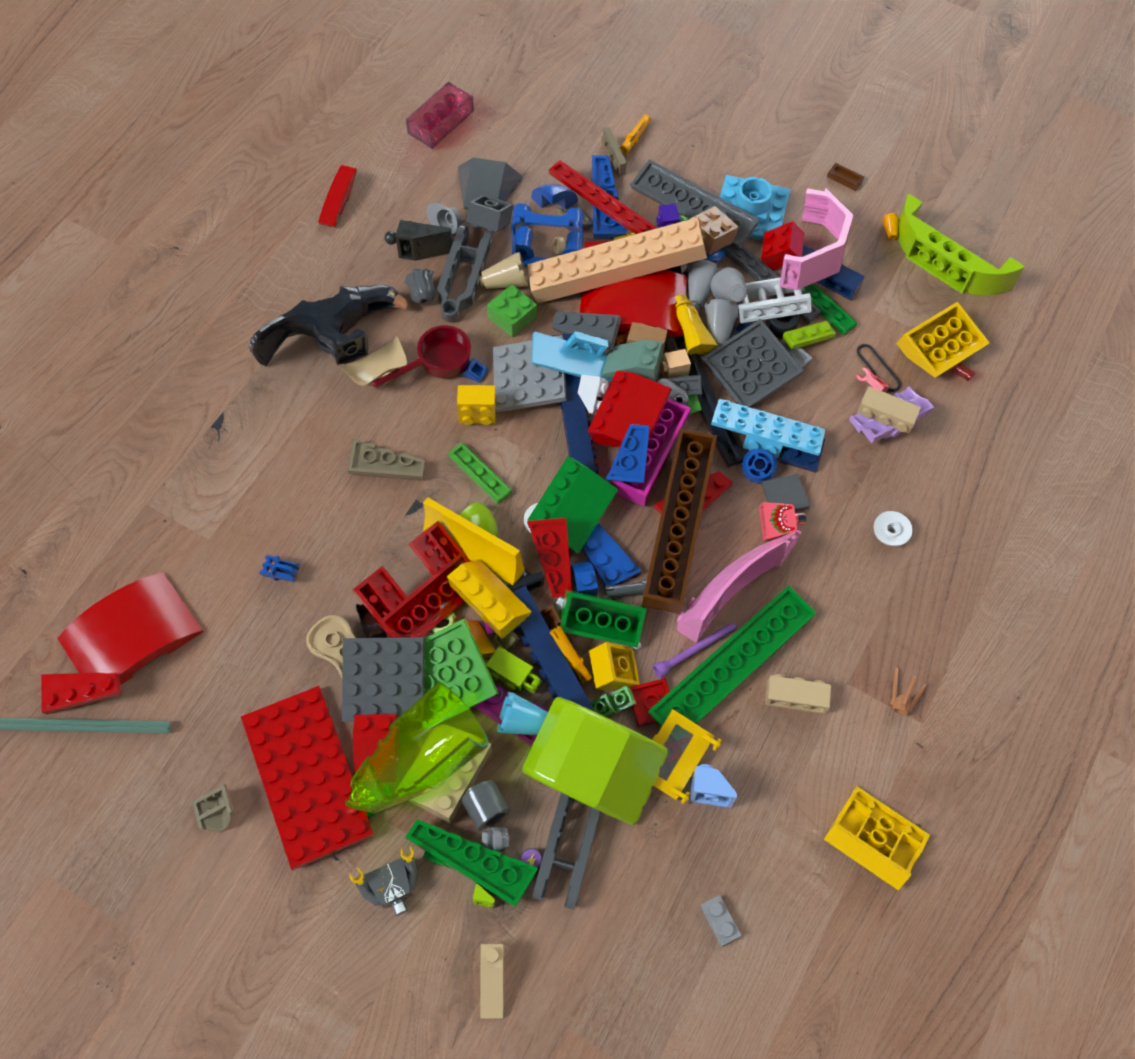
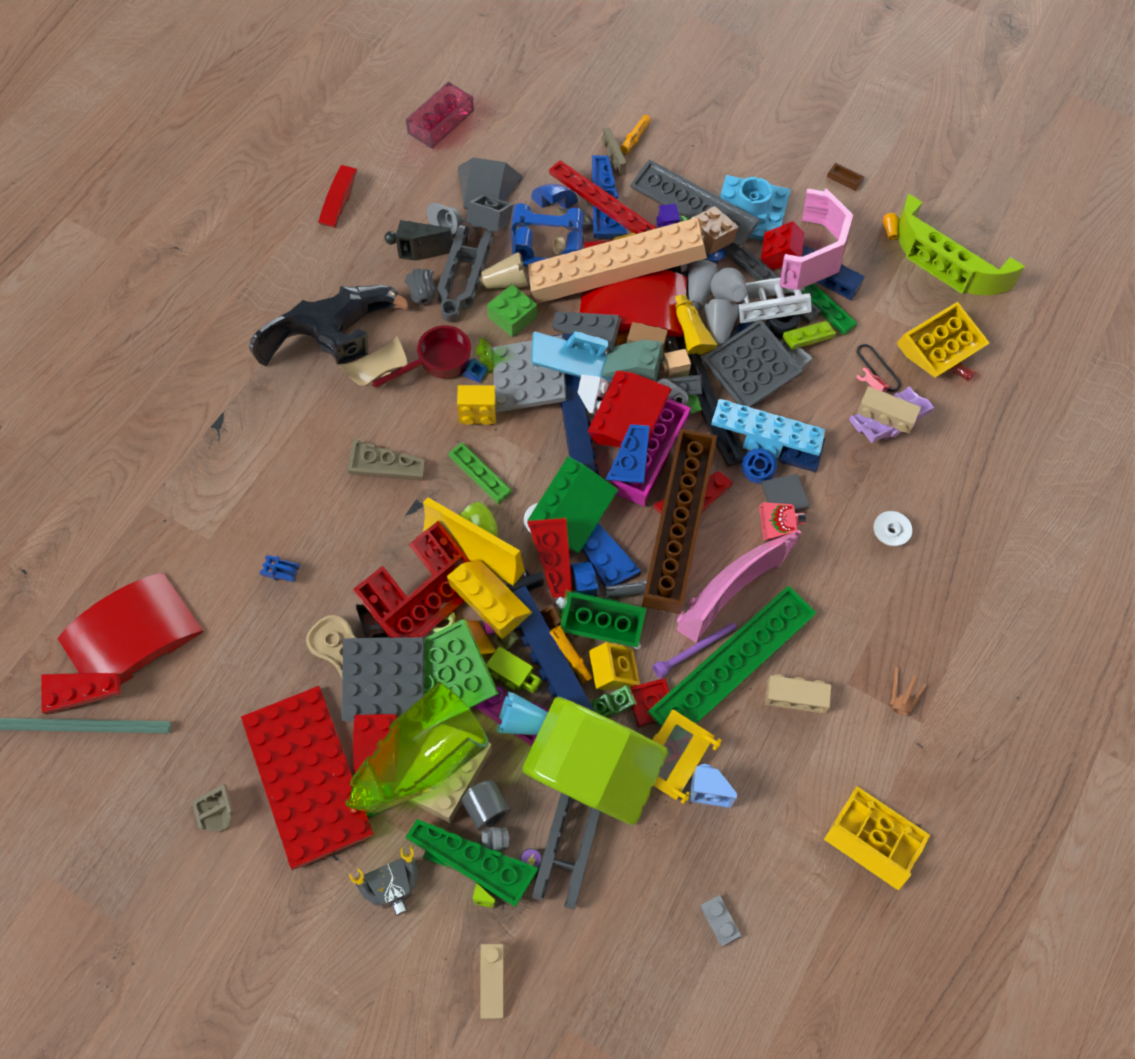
(486, 354): none -> clear neon green slope

